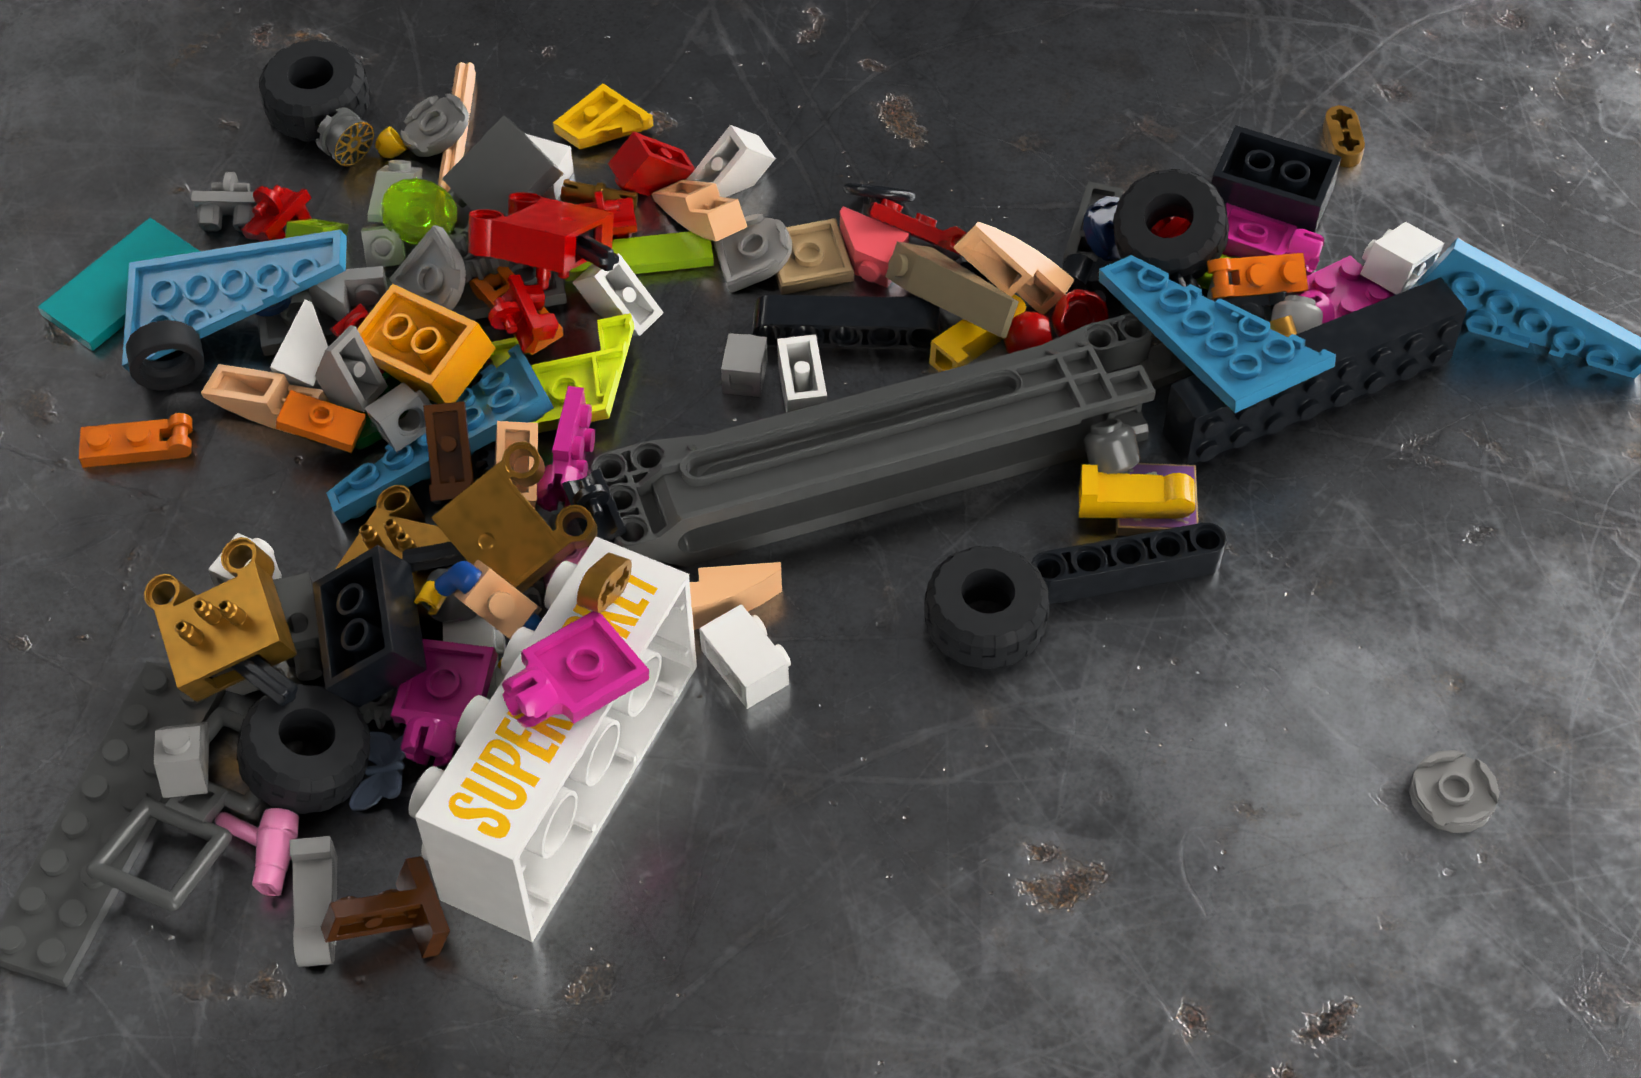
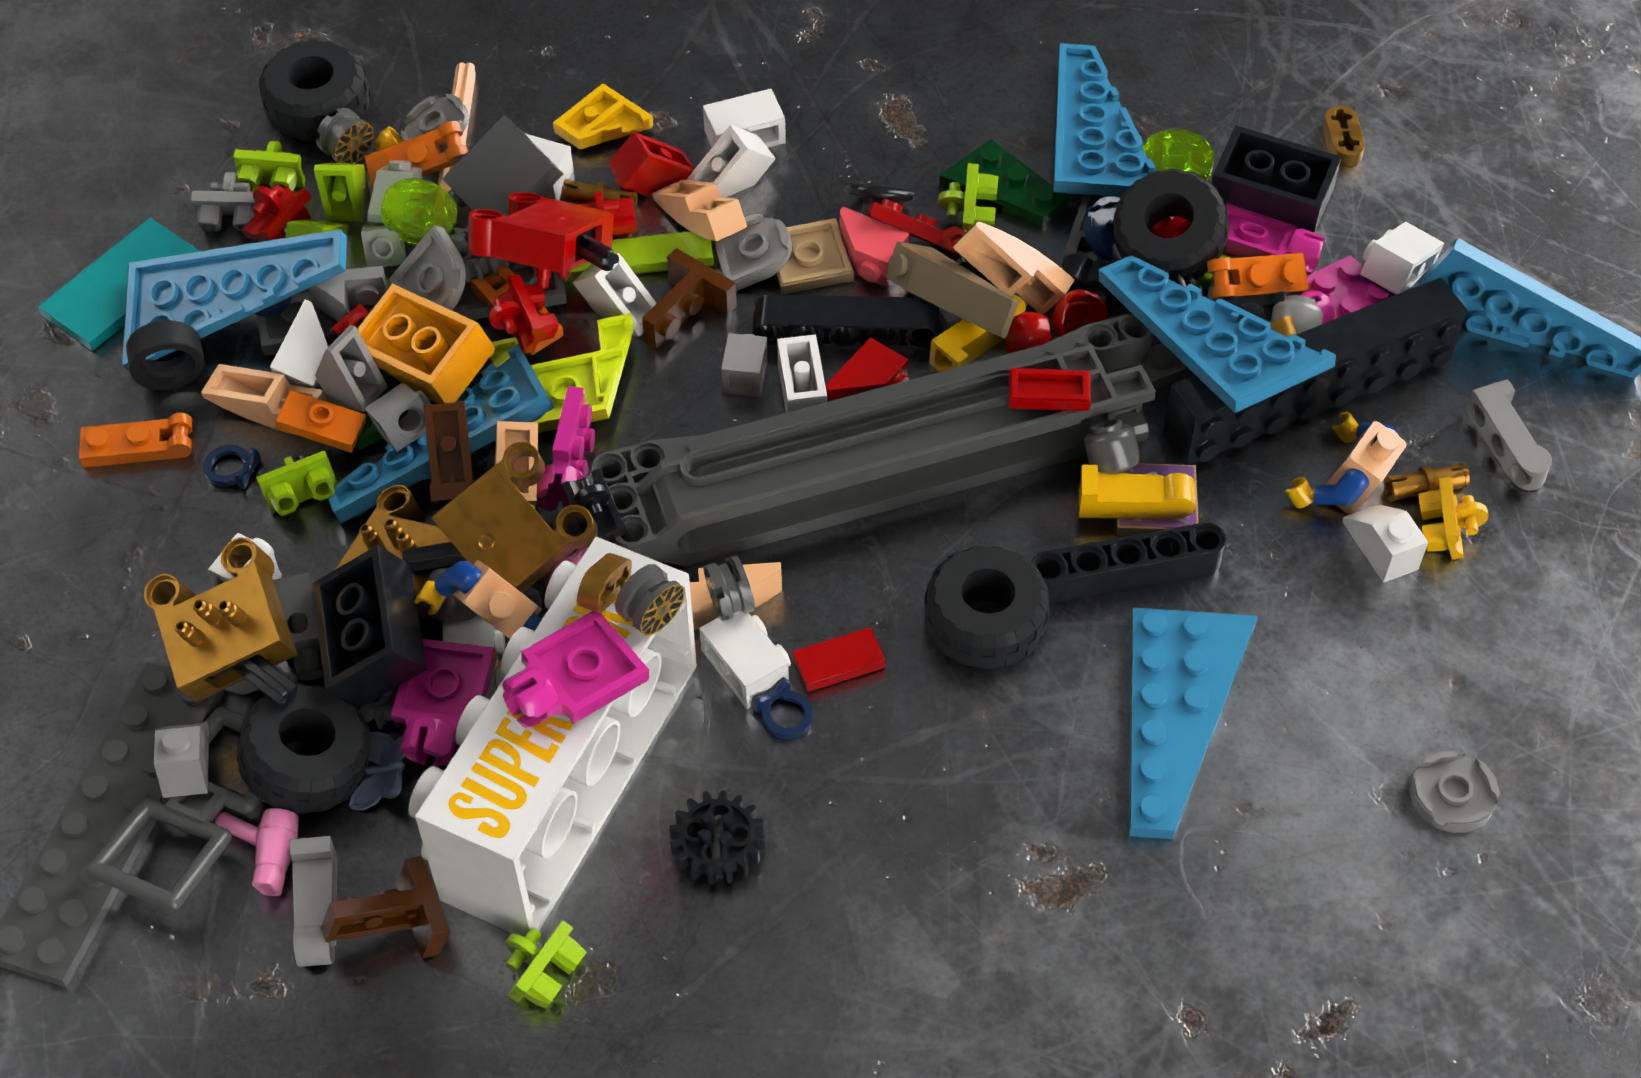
(241, 478): none -> dark blue piece
(269, 167): none -> lime hips
(297, 483): none -> lime hips
(342, 190): none -> lime slope
(422, 151): none -> orange plate
(558, 949): none -> lime hips
(649, 599): none -> dark grey wheel
(693, 286): none -> reddish brown bracket
(698, 851): none -> black gear
(729, 588): none -> dark grey wheel
(751, 112): none -> white brick
(782, 691): none -> dark blue piece
(839, 659): none -> red tile
(867, 370): none -> red slope
(977, 187): none -> lime hips
(1019, 187): none -> dark green wing
(1049, 389): none -> red tile
(1094, 136): none -> dark azure wing
(1178, 691): none -> dark azure wing
(1181, 151): none -> clear neon green tile
(1358, 471): none -> torso
(1387, 540): none -> white slope
(1425, 480): none -> pearl gold pin
(1444, 504): none -> yellow hips
(1507, 435): none -> light grey leg

